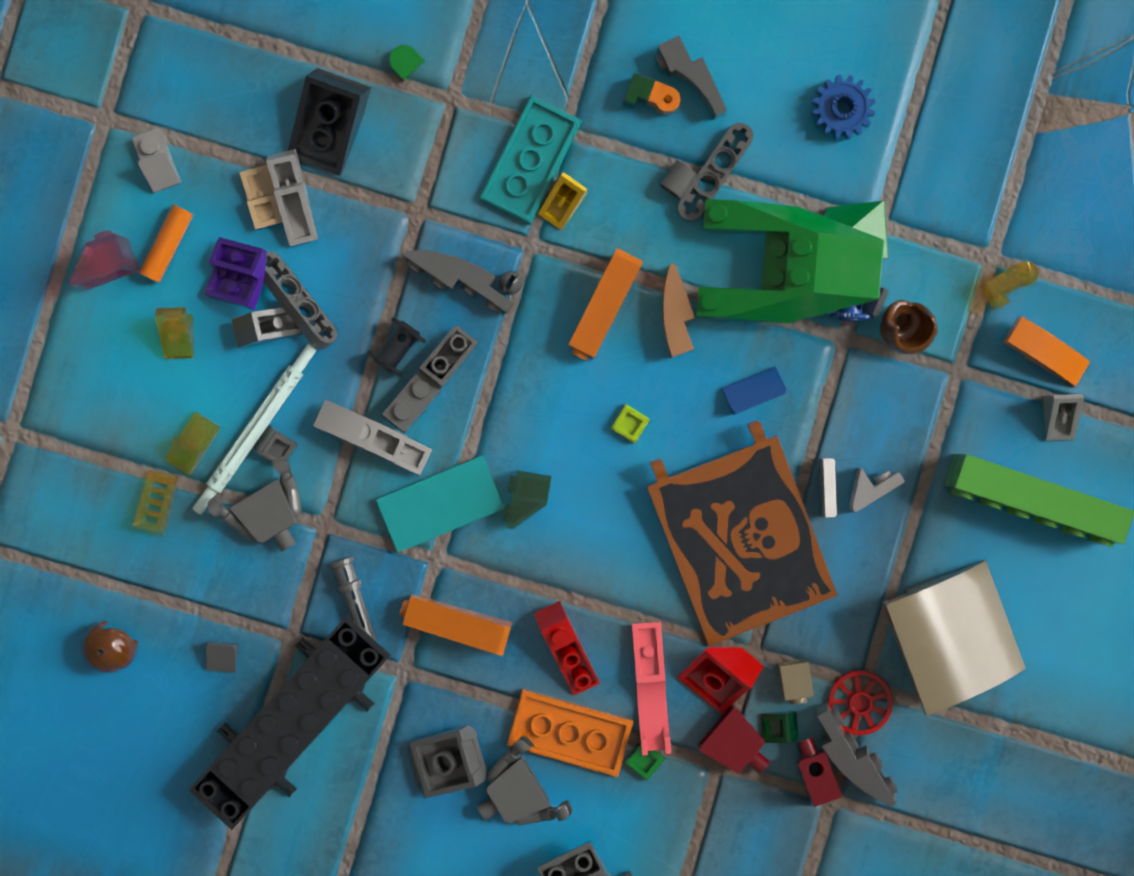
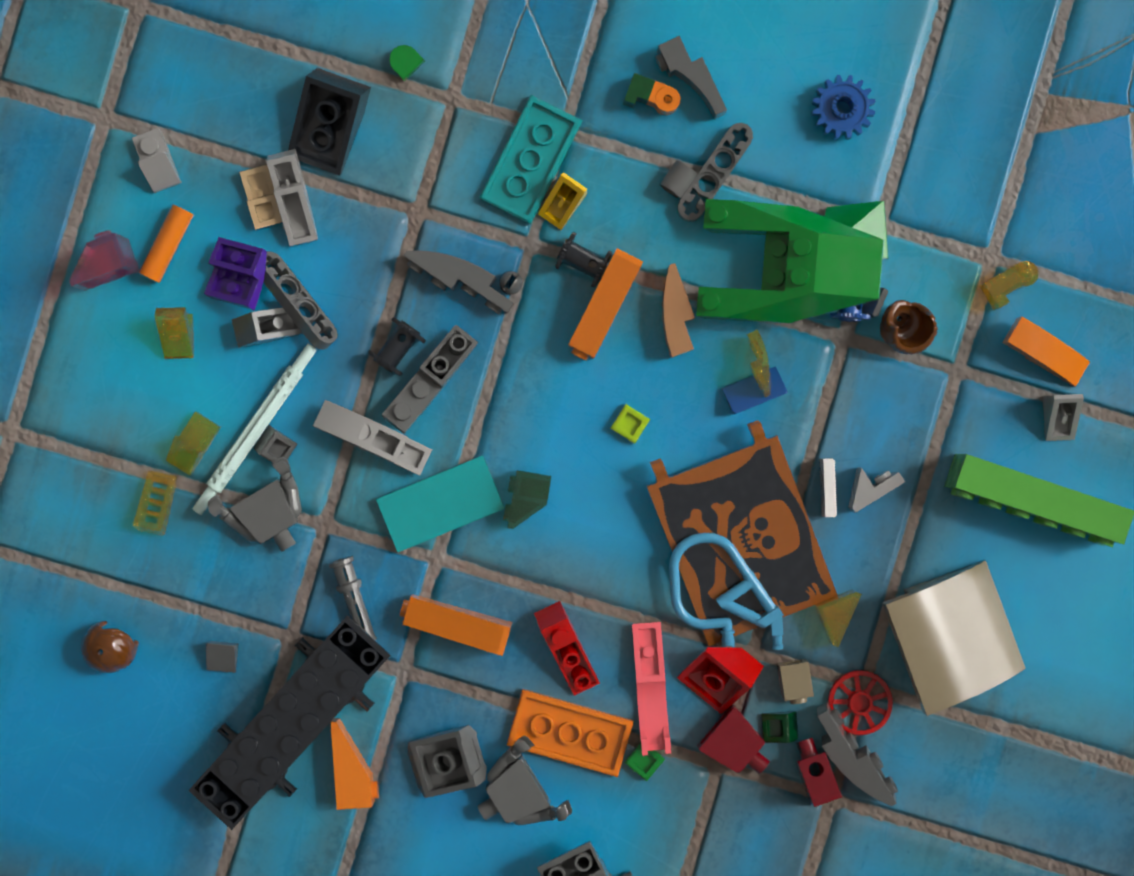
(351, 773): none -> orange slope
(580, 257): none -> black hose
(760, 367): none -> clear yellow slope
(771, 617): none -> dark azure piece
(836, 615): none -> clear yellow slope

